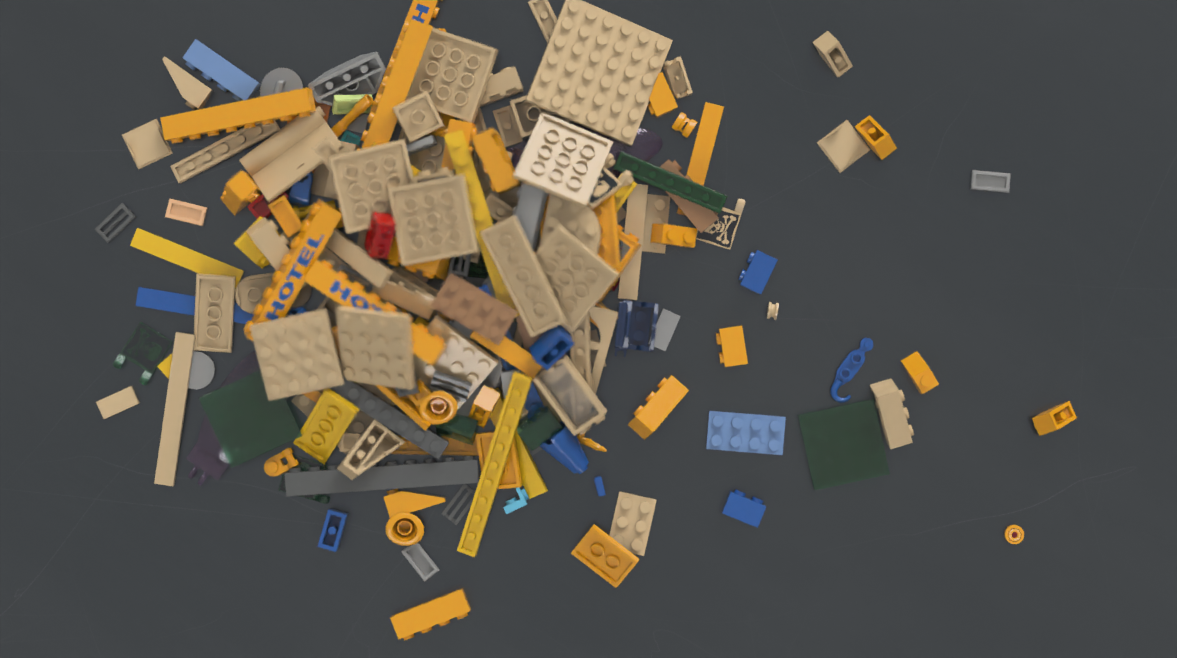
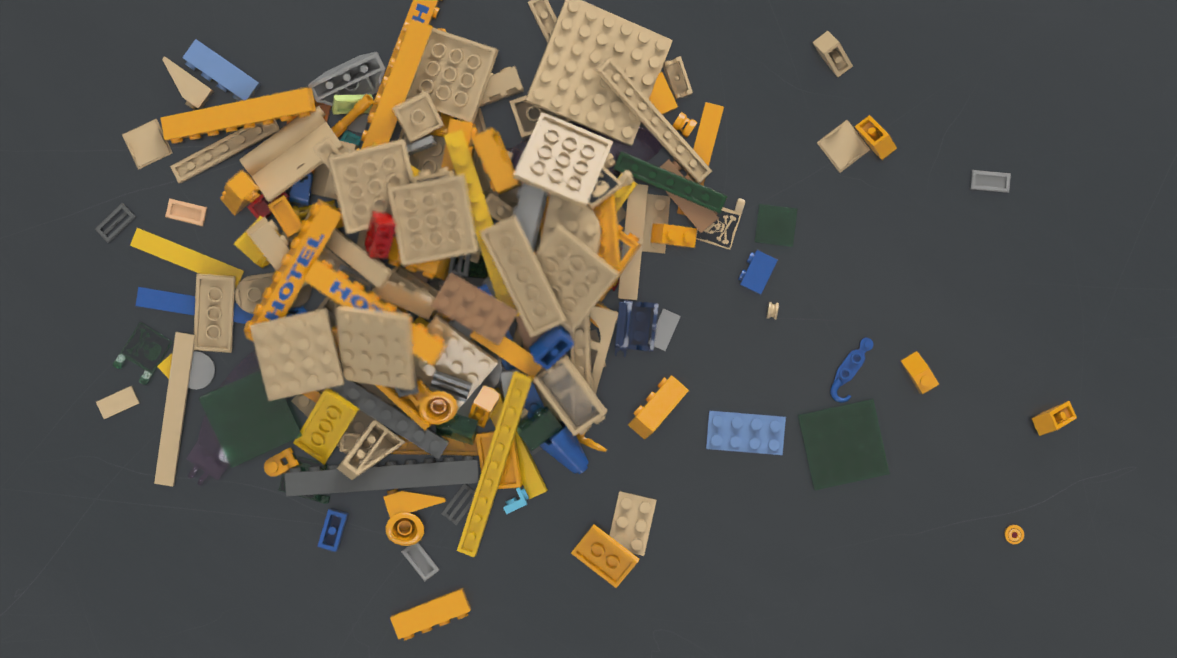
(280, 81): light grey shield -> none
(507, 126): tan plate -> none
(599, 486): blue tile -> none
(653, 120): none -> tan tile
(732, 346): light orange brick -> none
(743, 508): blue brick -> none
(776, 225): none -> clear green plate
(892, 413): tan wedge -> none

